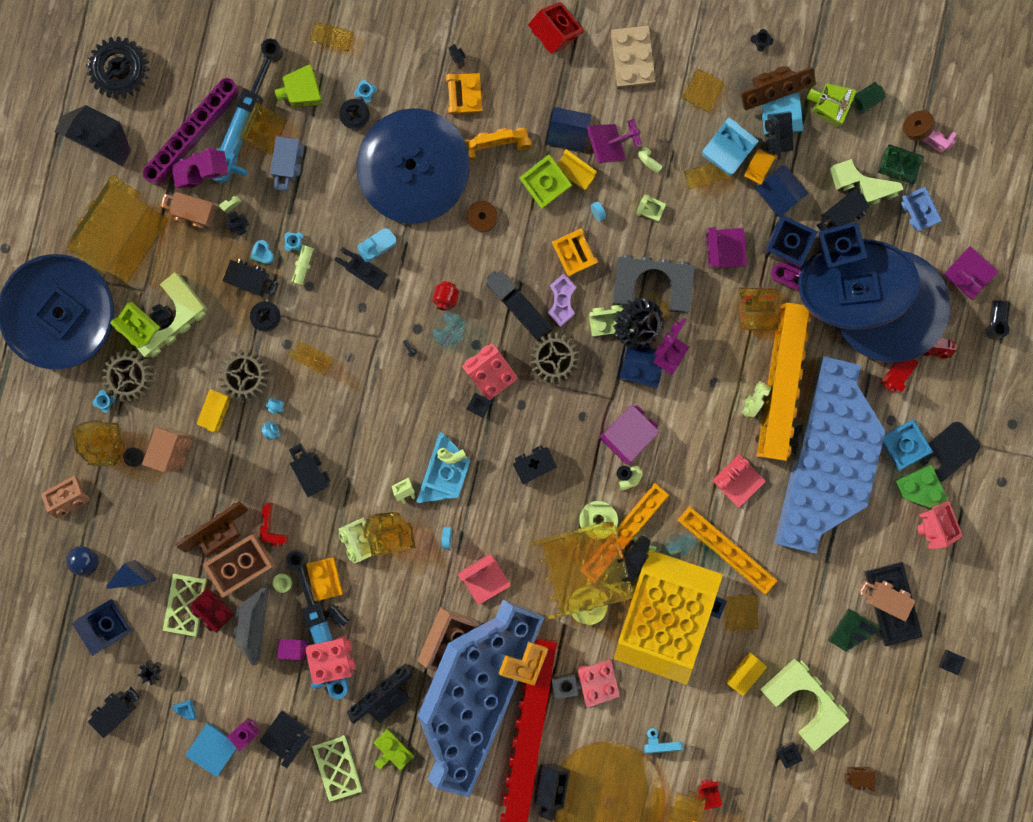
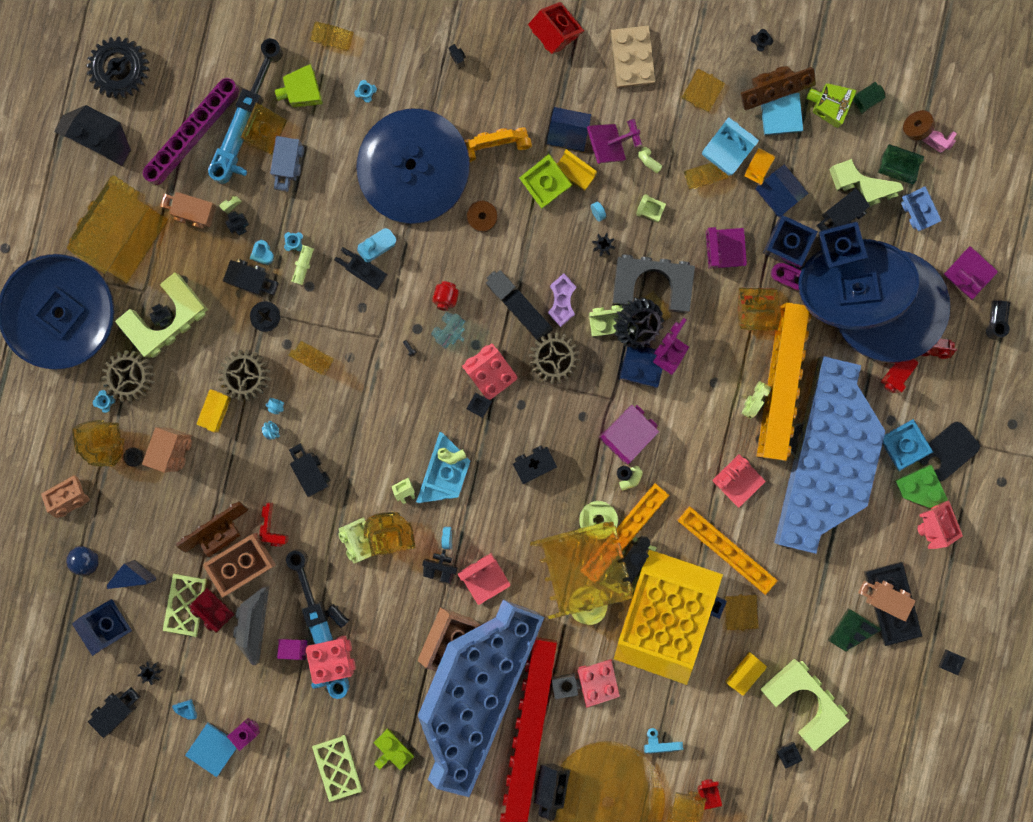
(135, 325): lime bracket -> none
(190, 171): magenta arch -> none
(282, 582): yellowish green tile -> none
(286, 737): black bracket -> none
(324, 578): light orange plate -> none
(351, 106): black gear -> none
(384, 698): black bracket -> none
(448, 570): none -> black hips
(470, 93): light orange plate -> none
(527, 668): light orange plate -> none
(568, 254): light orange plate -> none
(608, 242): none -> black gear
(680, 543): clear light blue hips -> none
(779, 133): black bracket -> none
(860, 778): reddish brown brick -> none

